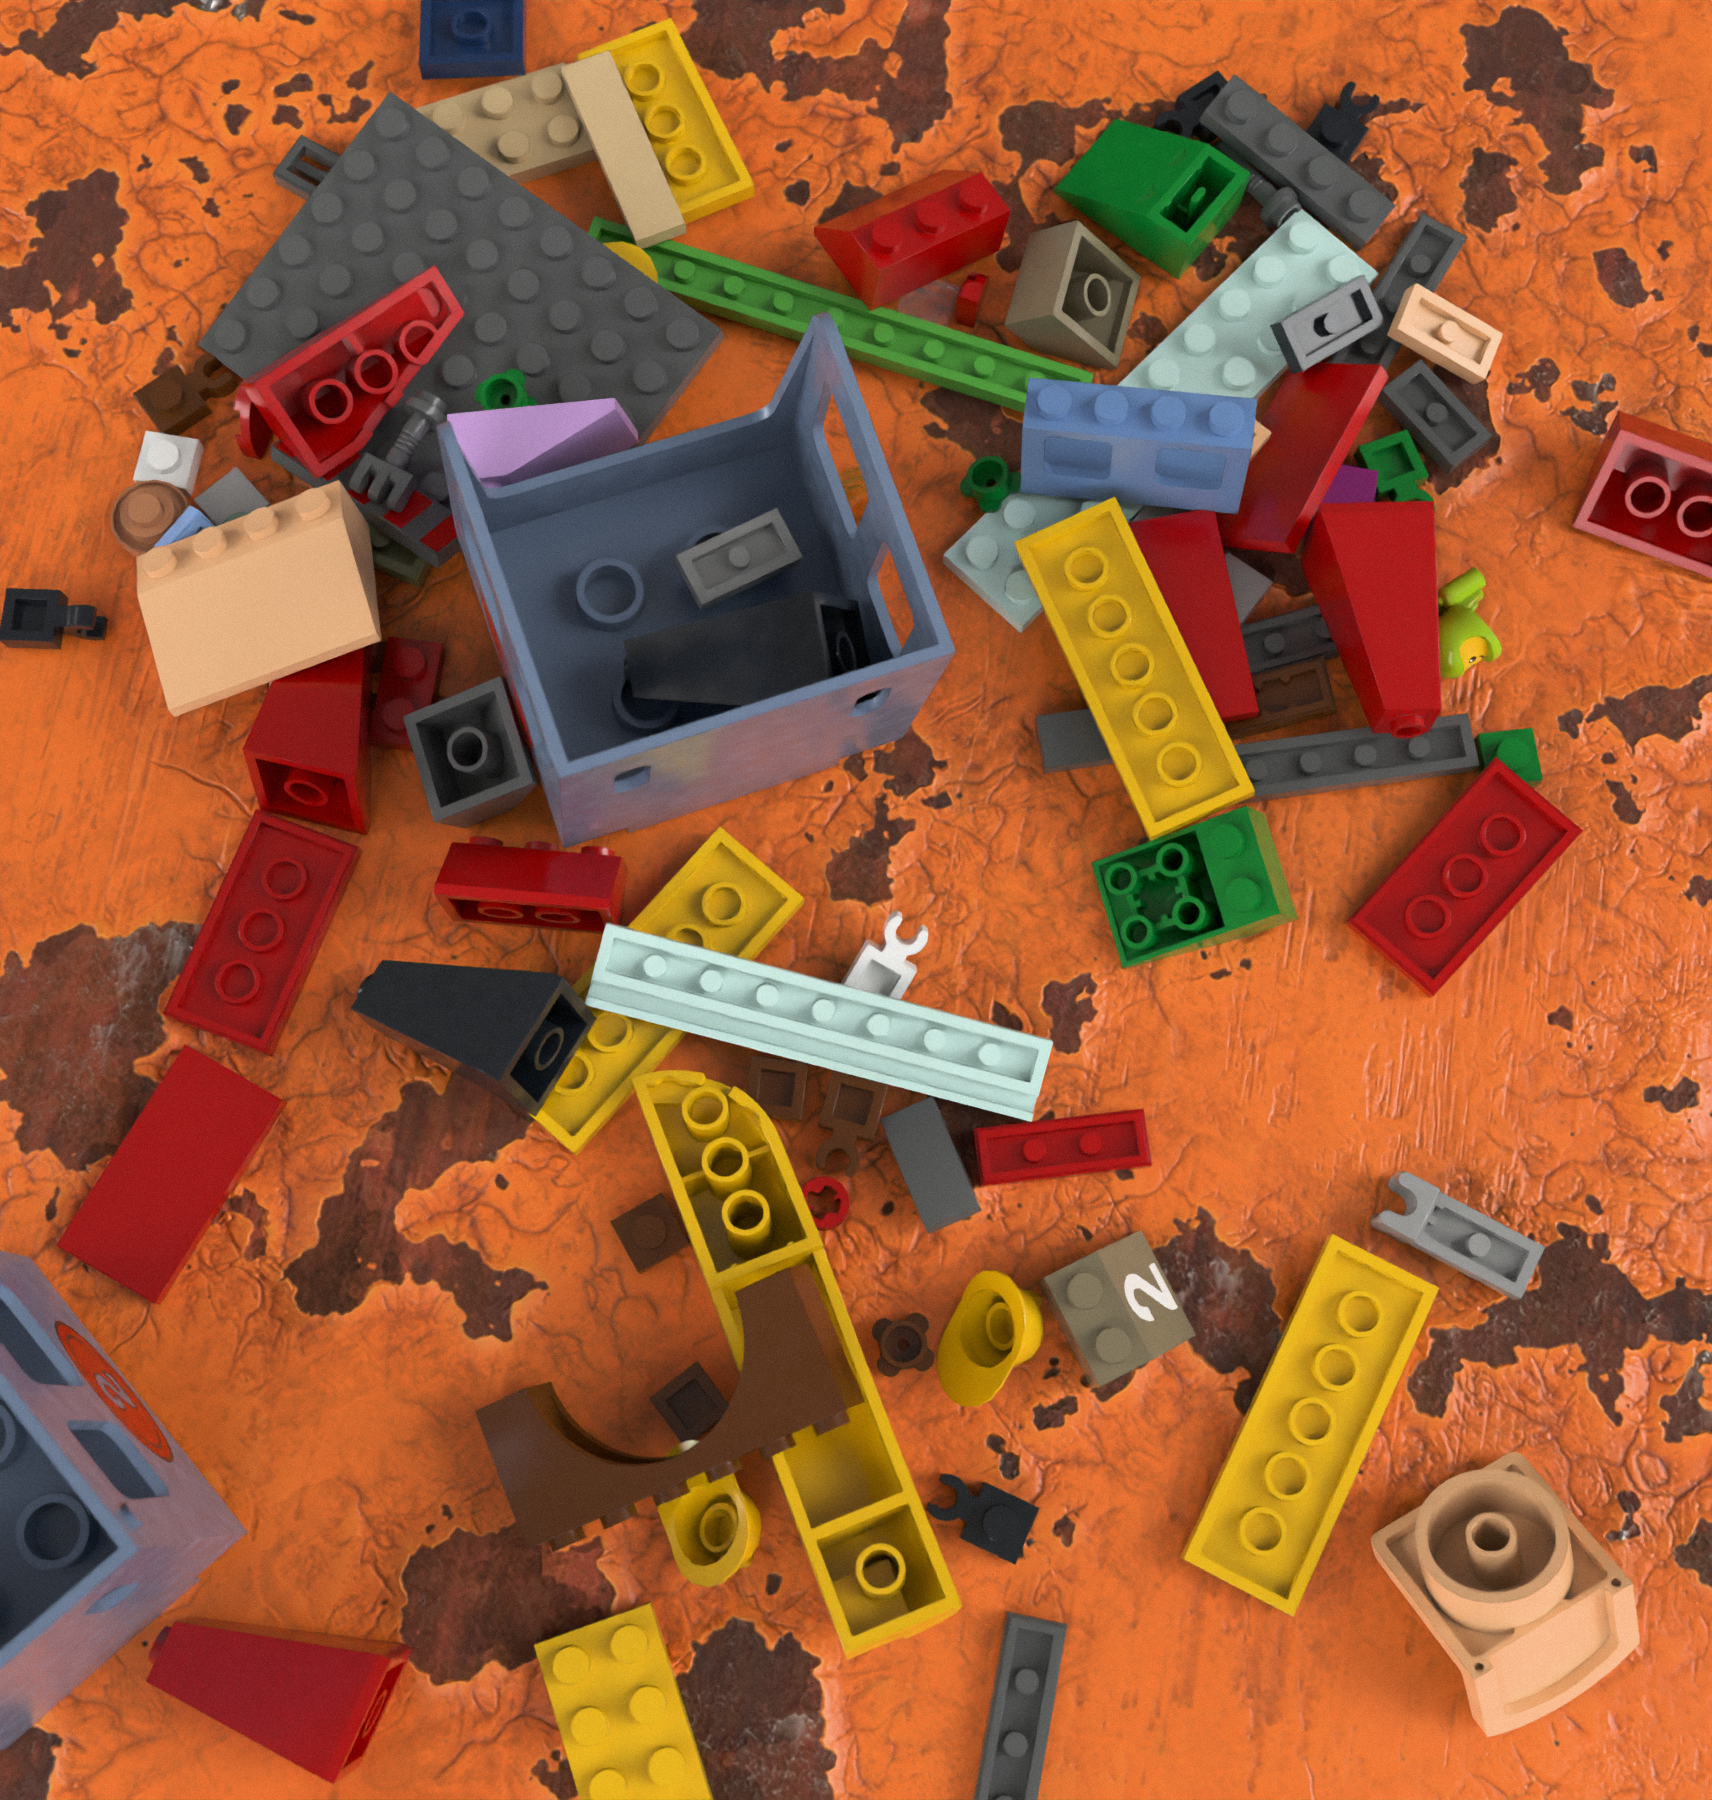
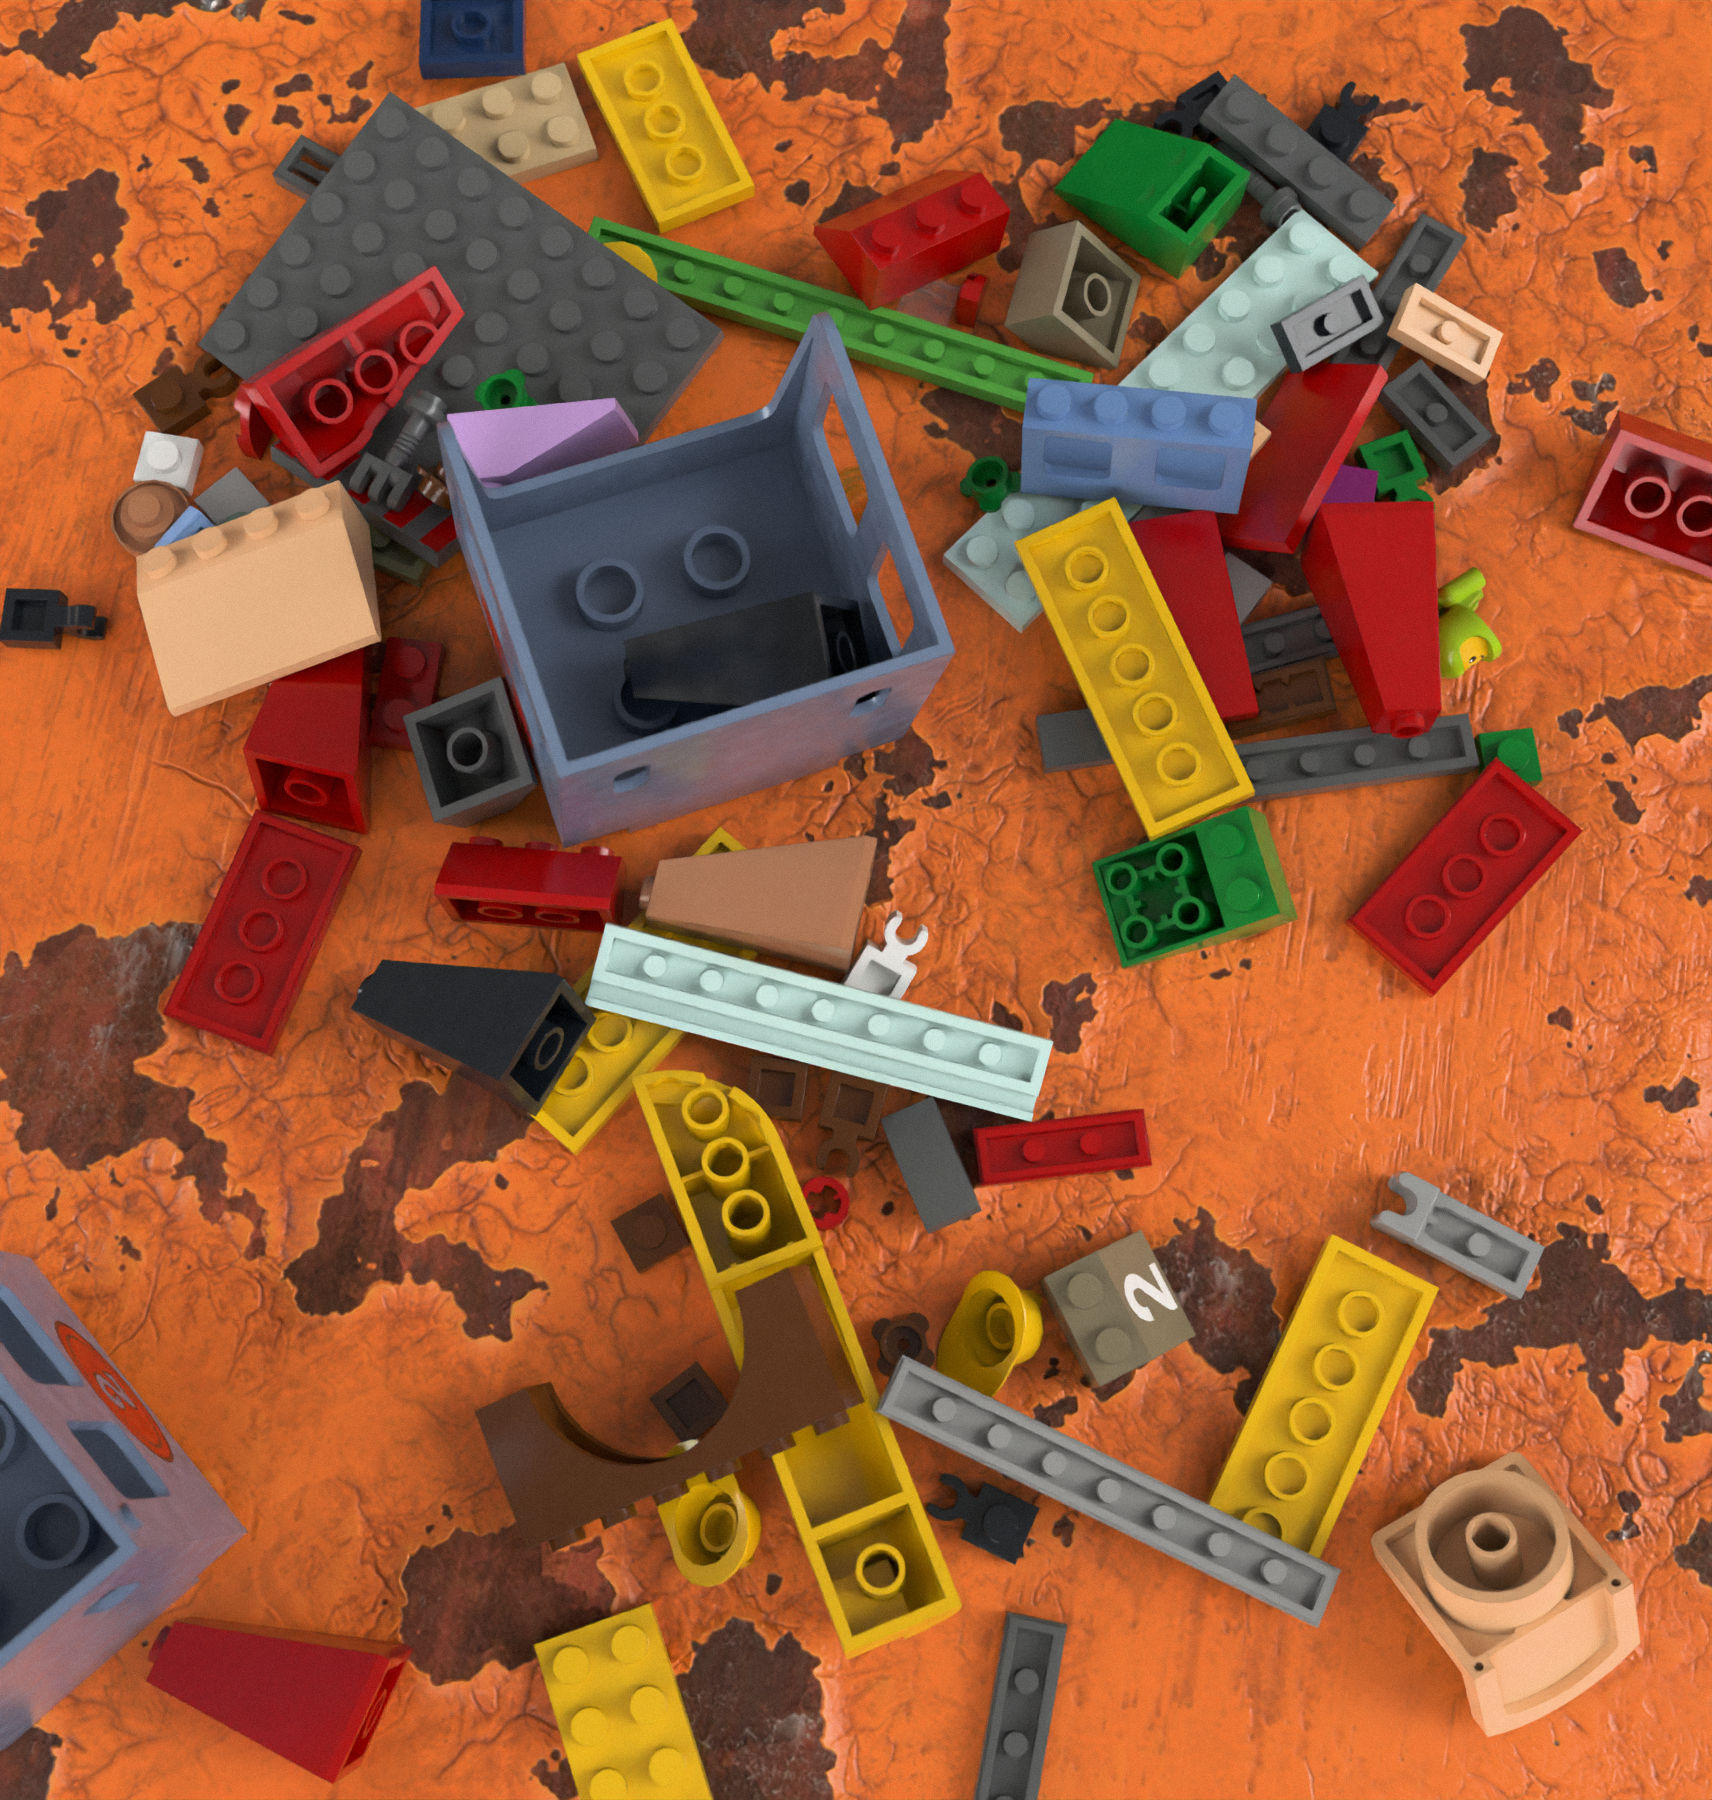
(171, 1175): red tile -> none
(434, 484): none -> reddish brown plate
(623, 150): tan tile -> none
(738, 559): light grey plate -> none
(770, 900): none -> nougat slope
(1108, 1490): none -> light grey tile

